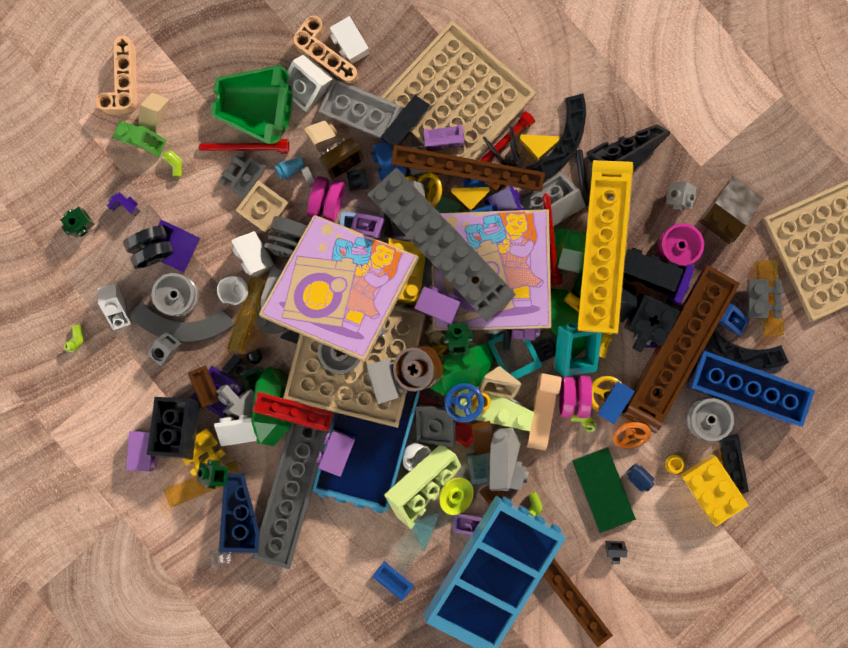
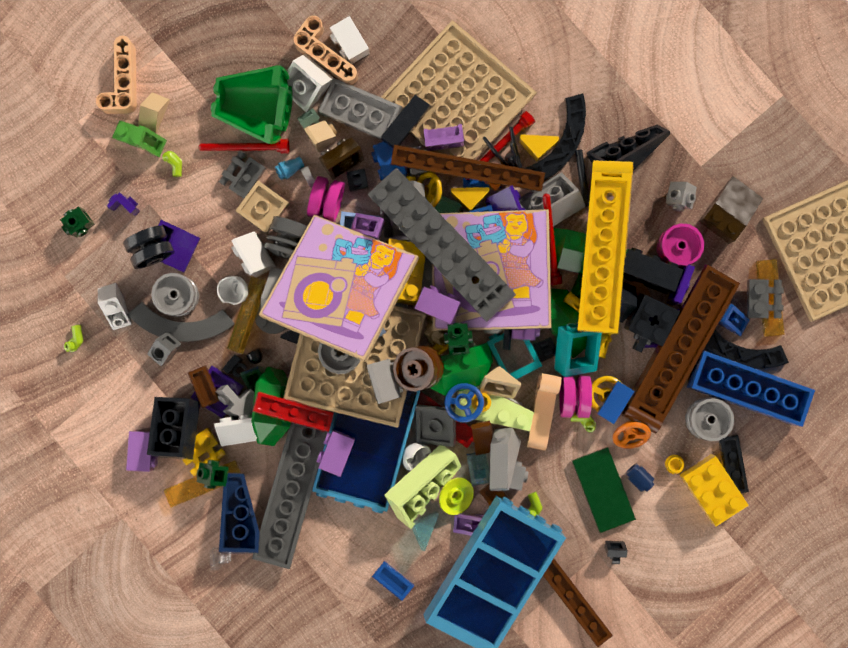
(308, 118): none -> sand green tile

